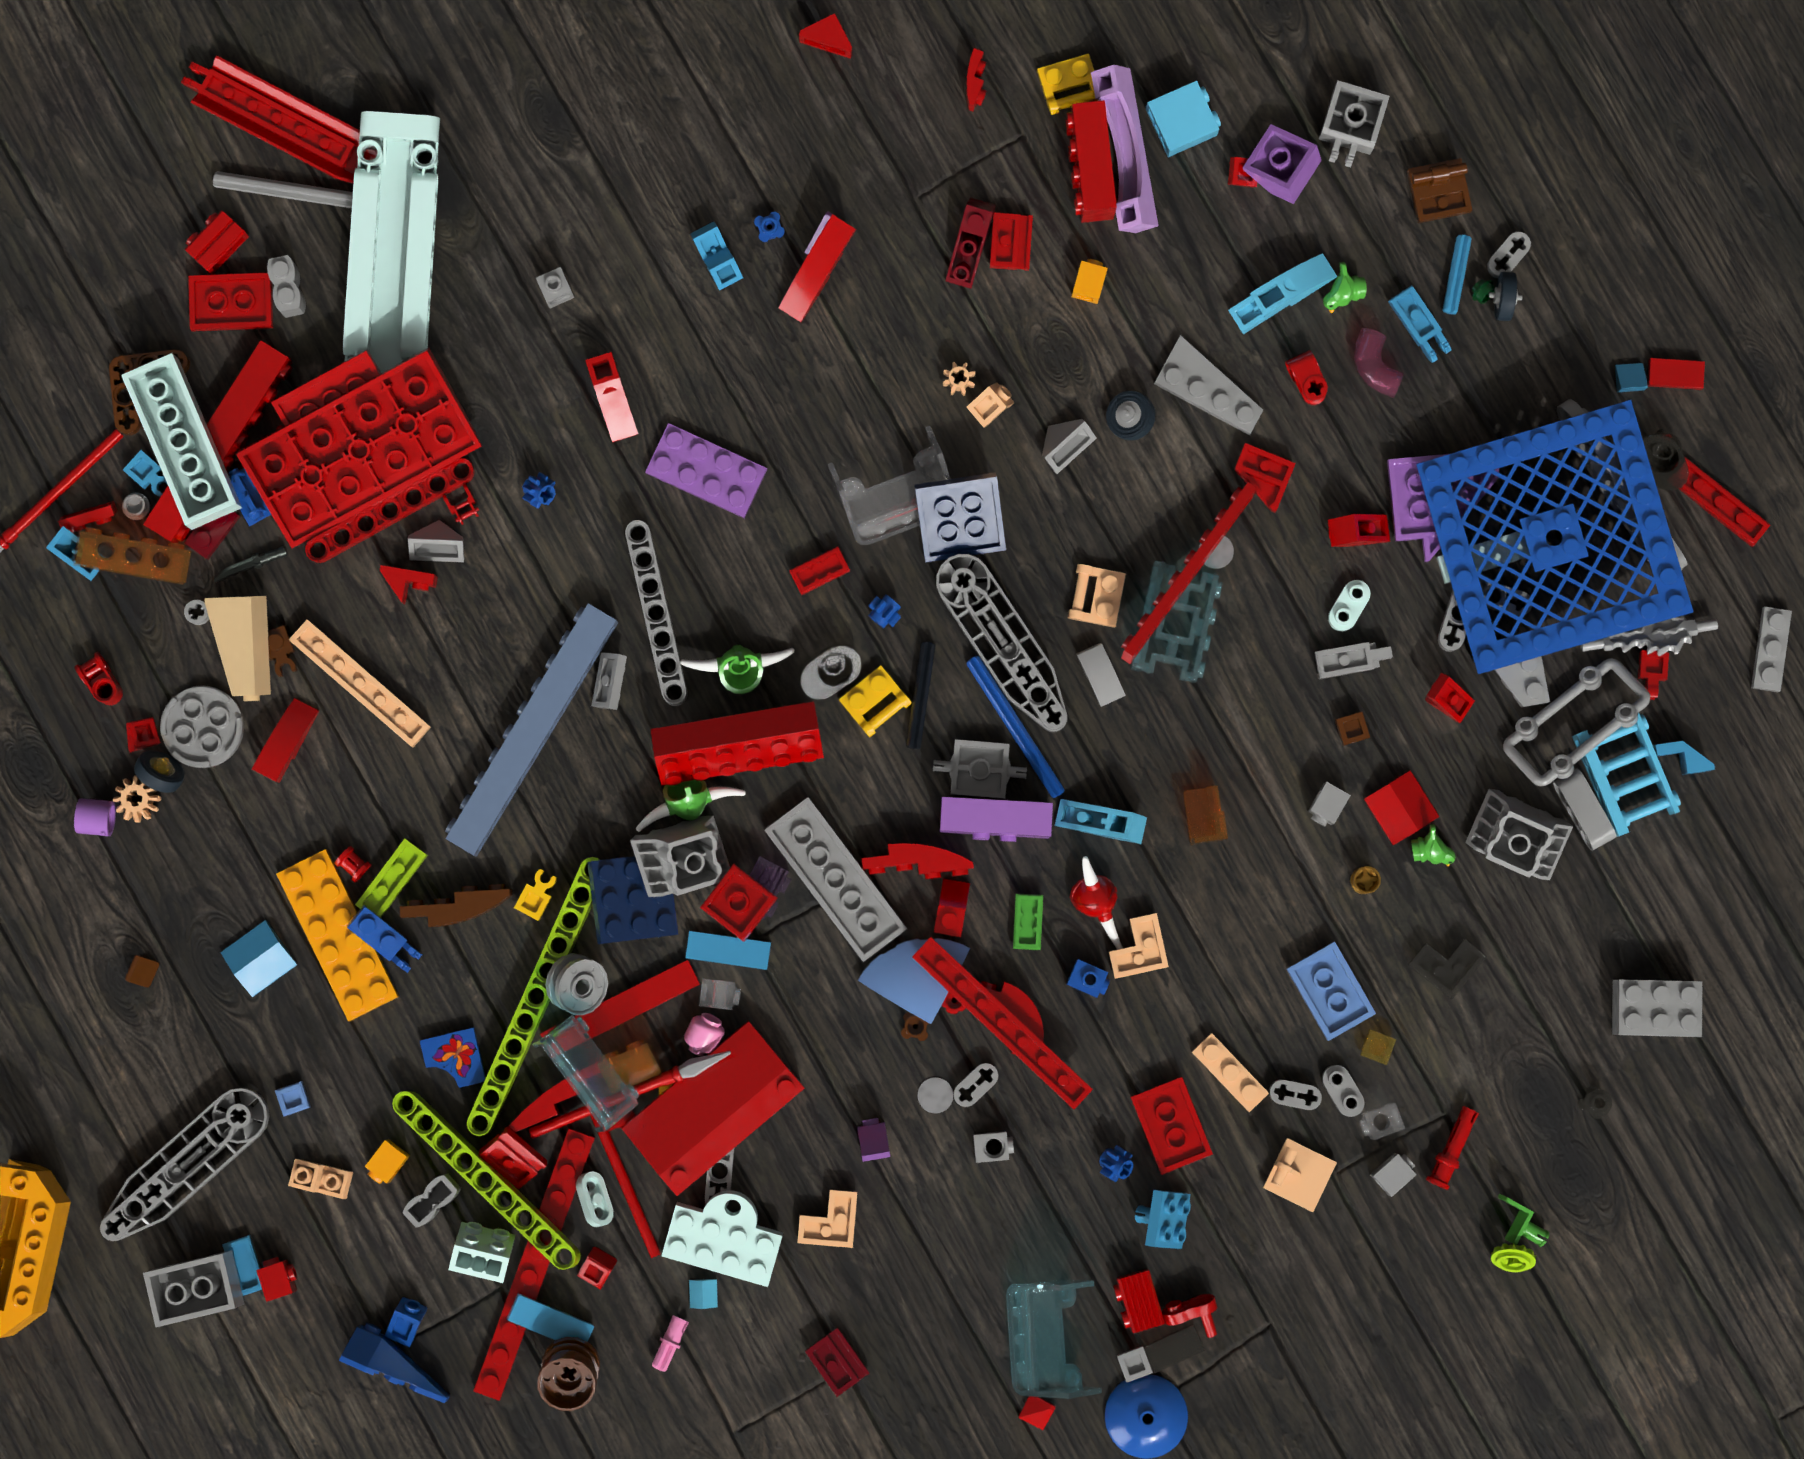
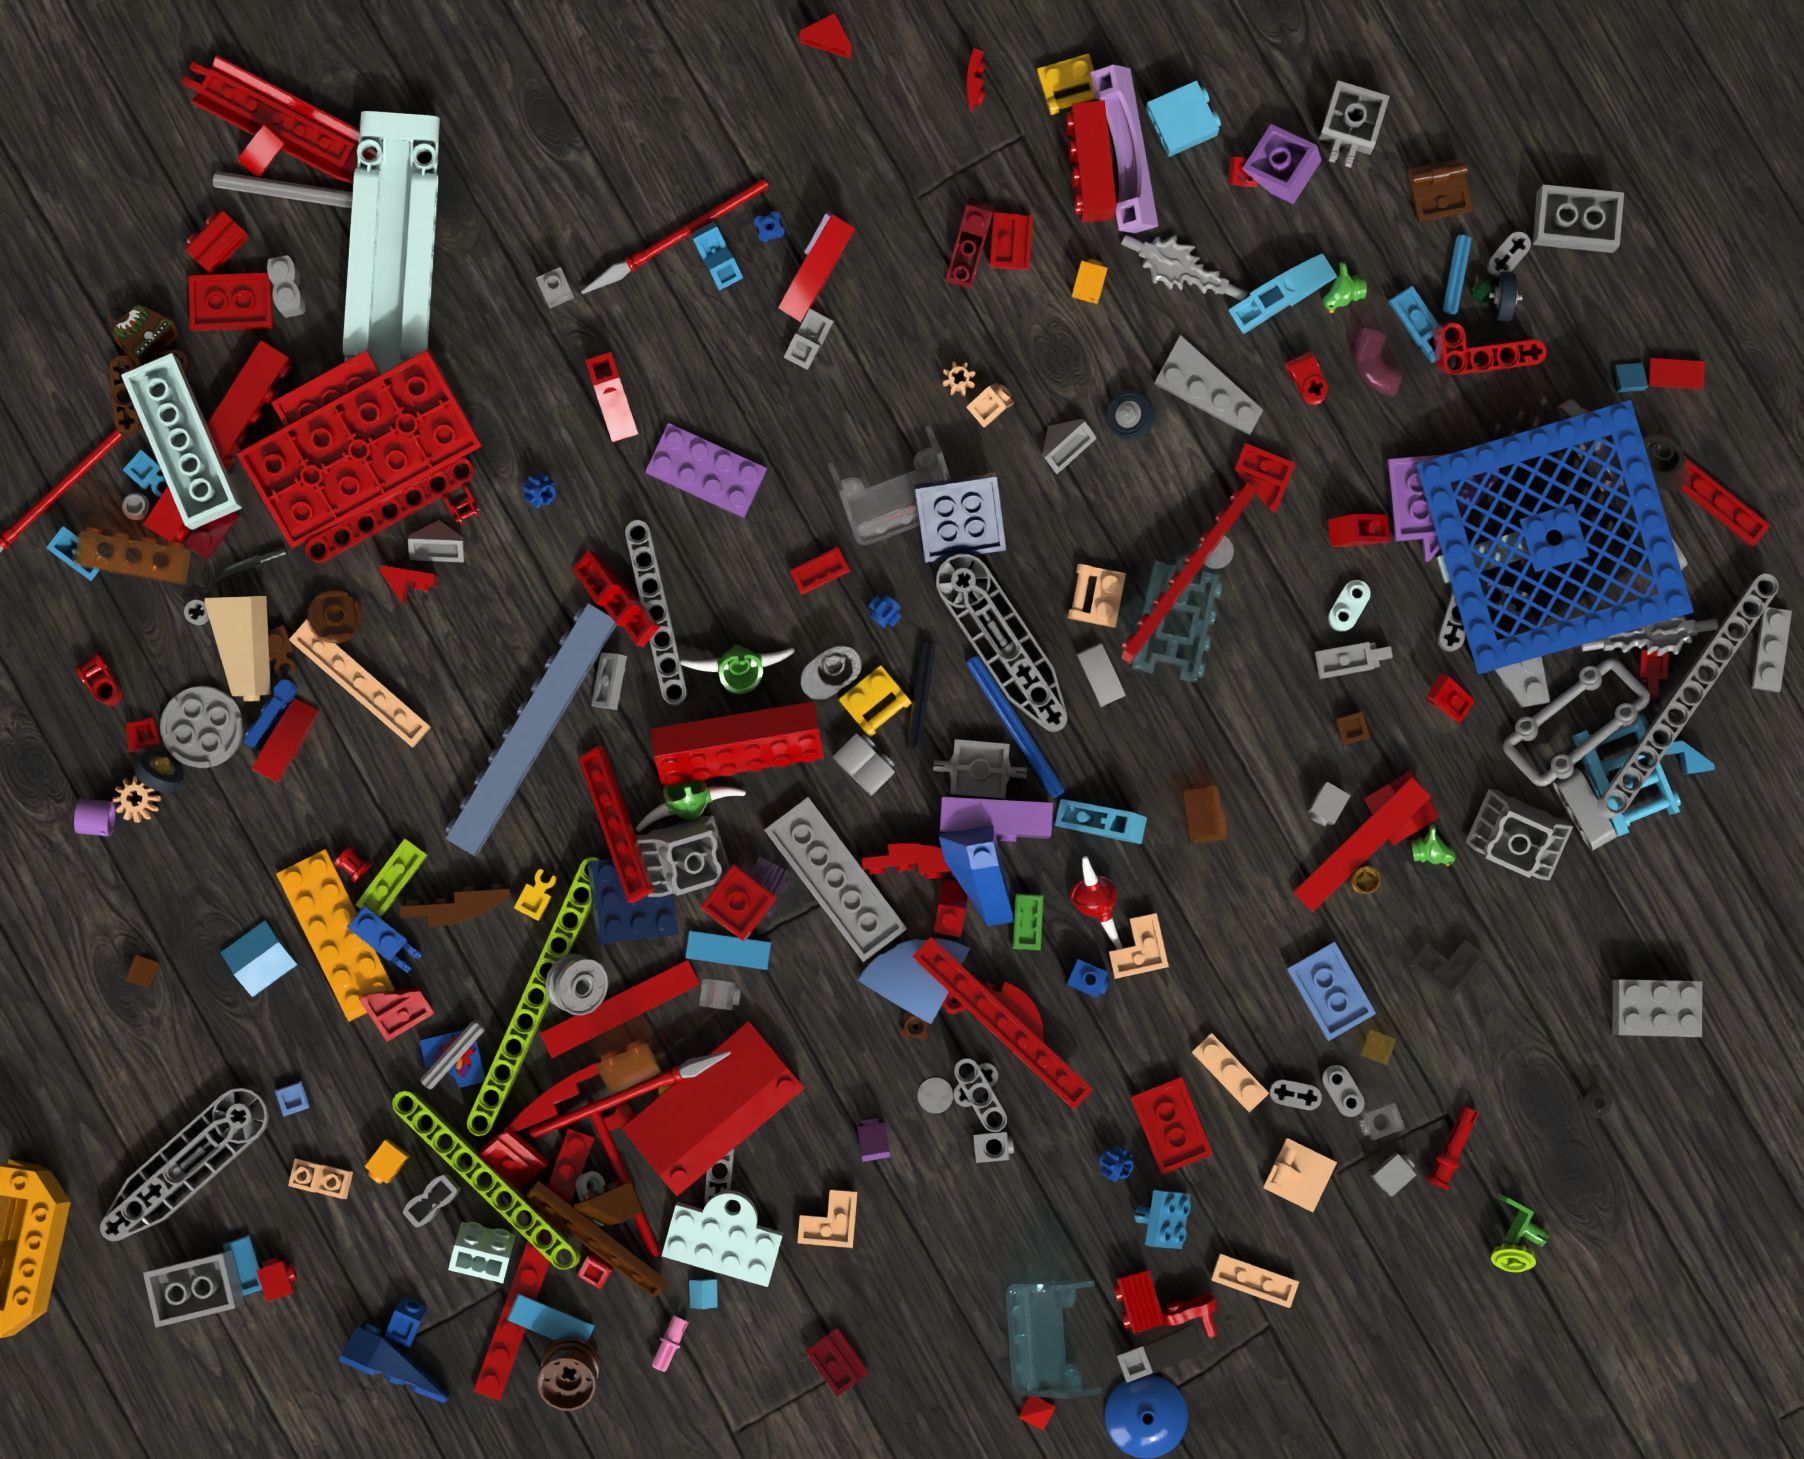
(101, 514): red plate -> none
(142, 333): none -> torso
(252, 504): blue hinge -> none
(262, 150): none -> slope
(271, 714): none -> blue hinge
(334, 616): none -> reddish brown tile
(396, 1010): none -> wing
(452, 1055): none -> light grey axle
(588, 1072): clear light blue windscreen -> none
(596, 1239): none -> reddish brown tile
(612, 1205): none -> reddish brown slope
(616, 598): none -> red slope
(616, 824): none -> red tile
(619, 270): none -> red piece
(704, 1034): bright pink head -> none
(809, 339): none -> light grey slope
(864, 763): none -> light grey brick
(978, 867): none -> blue wedge
(984, 1108): none -> light grey beam
(1174, 264): none -> light grey piece
(1254, 1280): none -> light nougat plate
(1362, 844): none -> red tile
(1490, 352): none -> red beam
(1578, 218): none -> light grey brick
(1677, 702): none -> light grey beam

